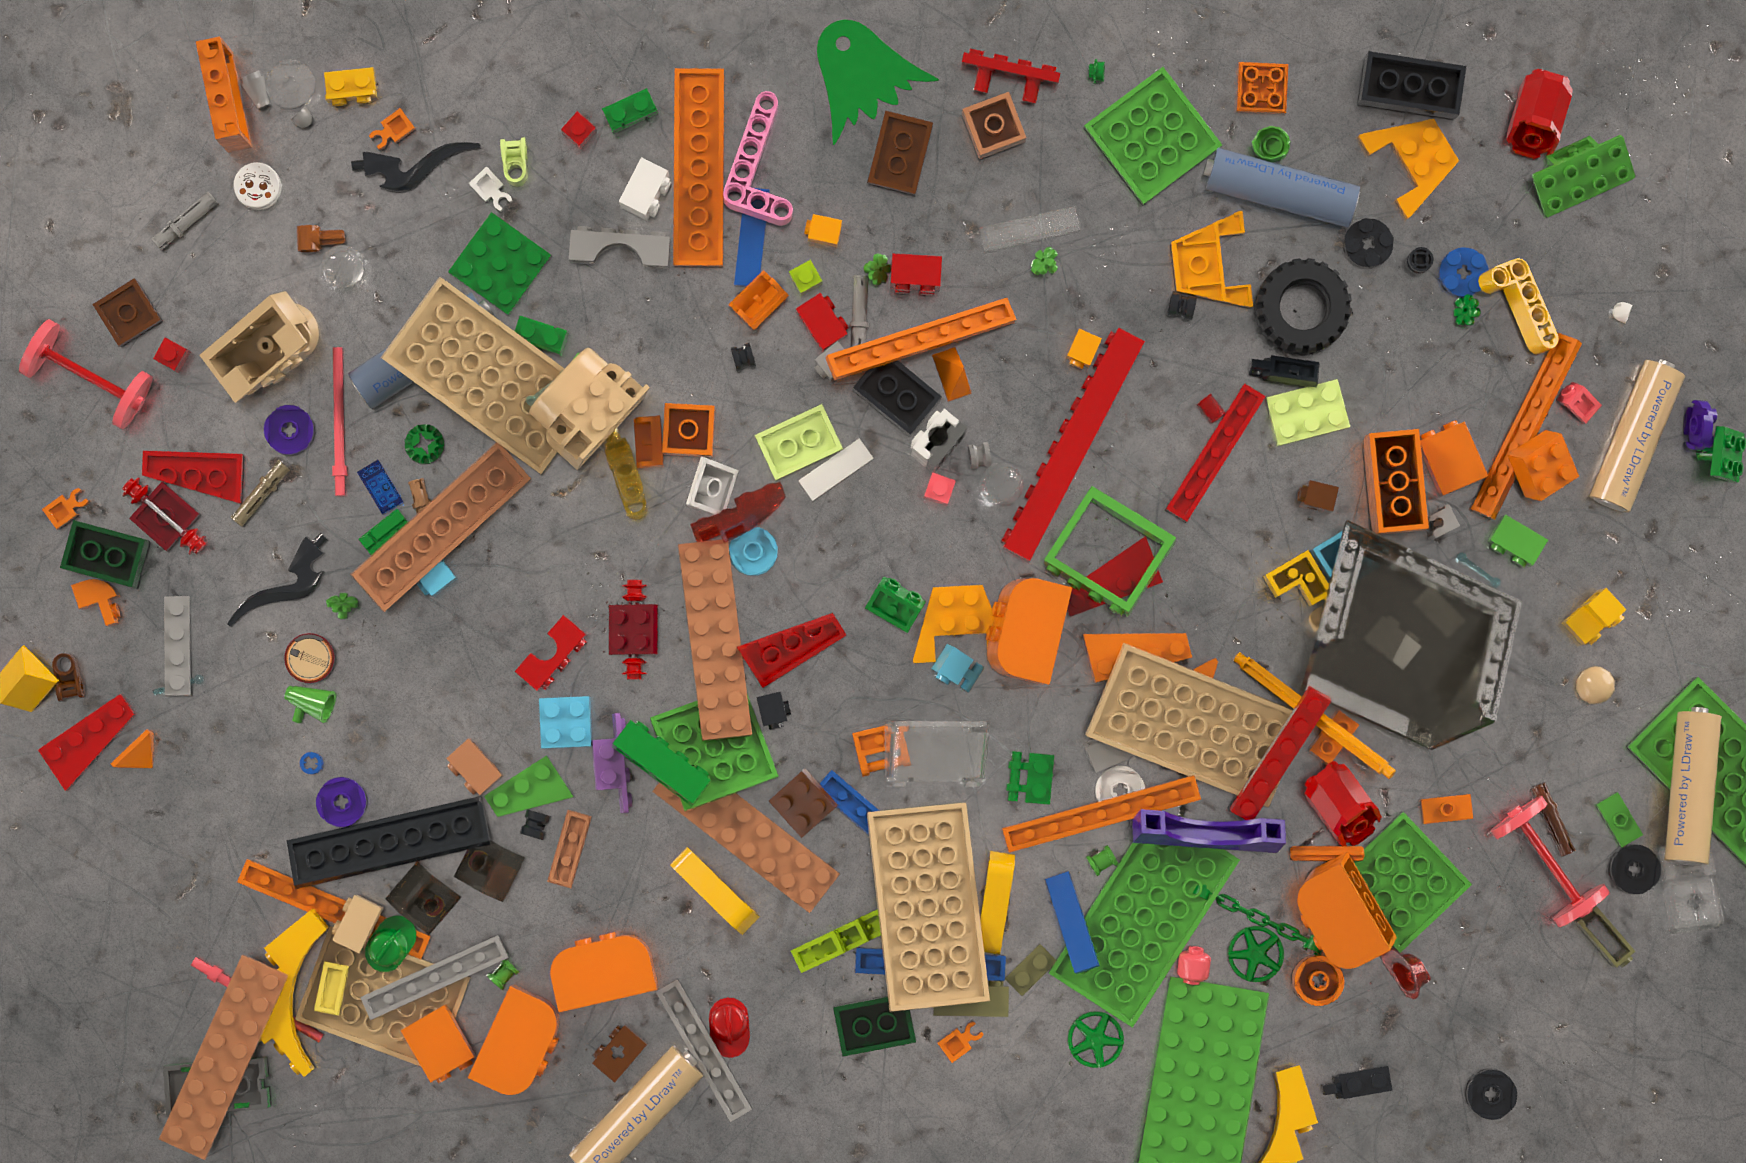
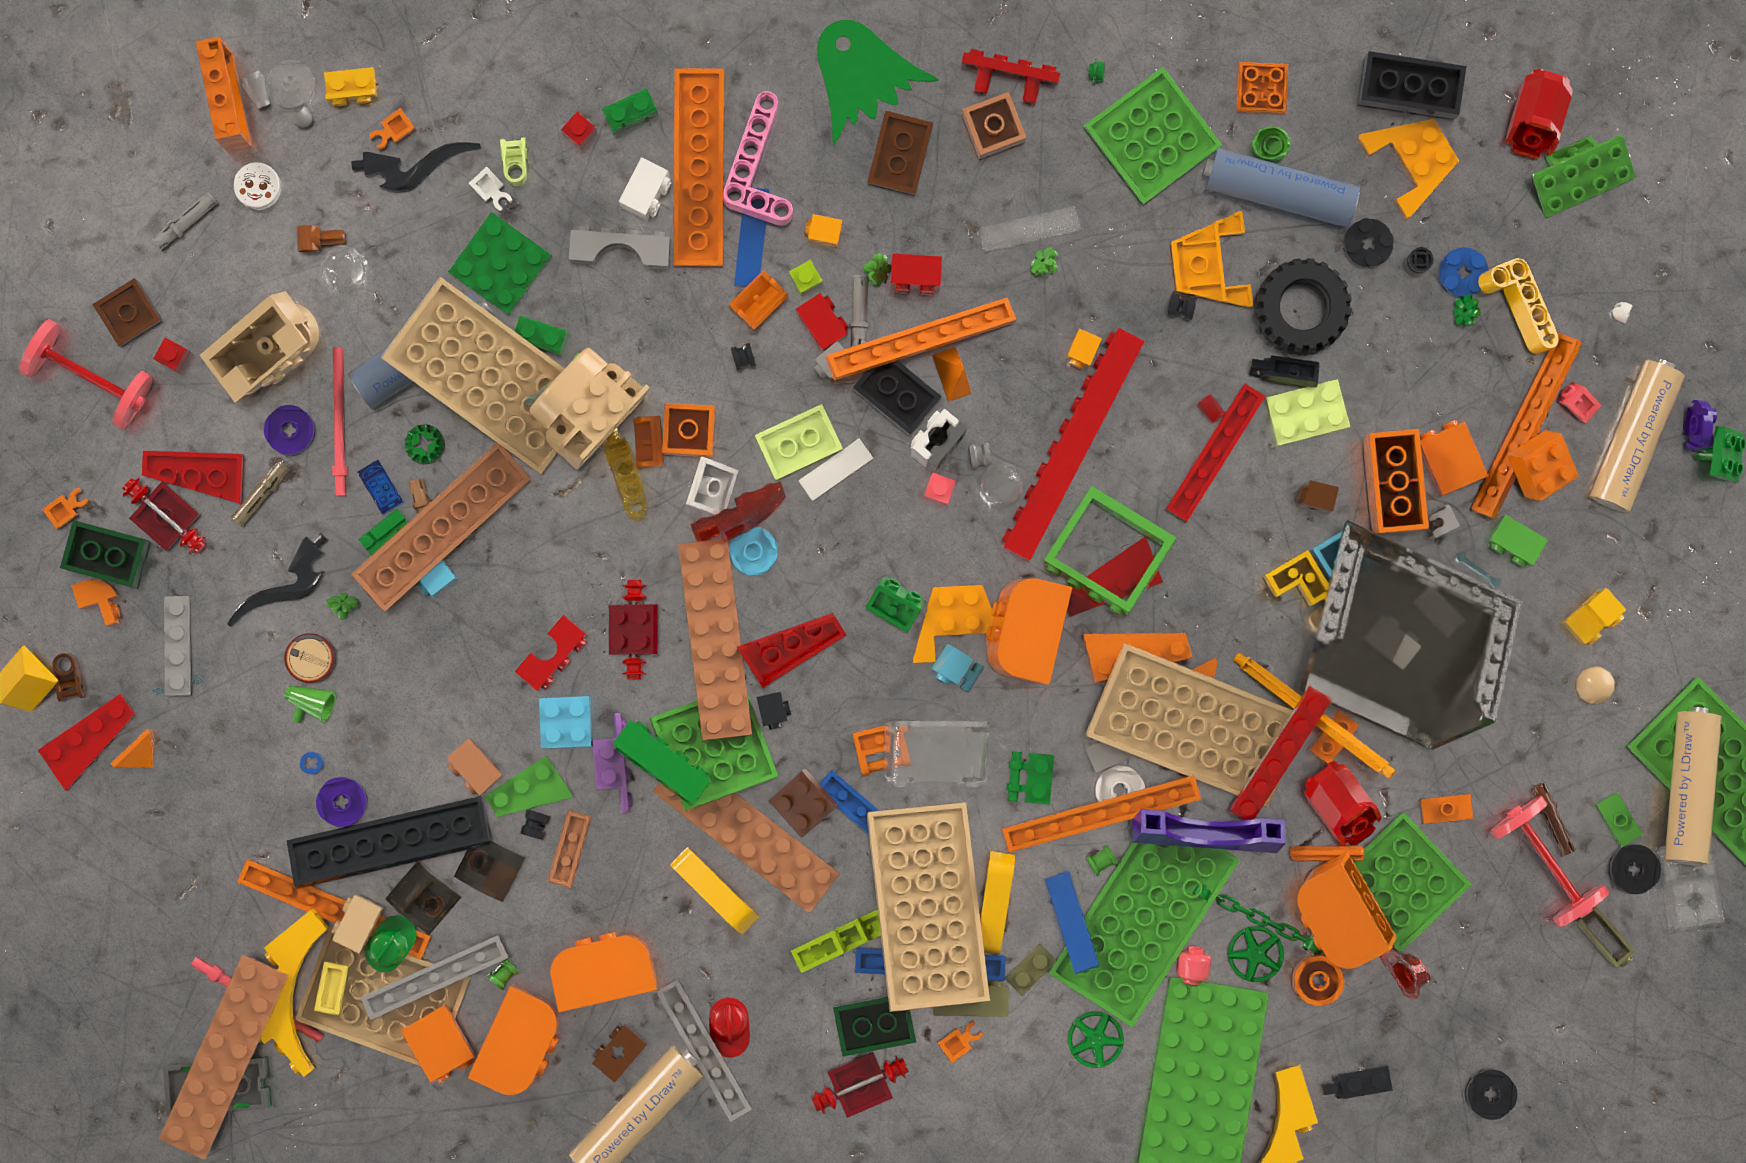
(860, 1084): none -> dark red plate

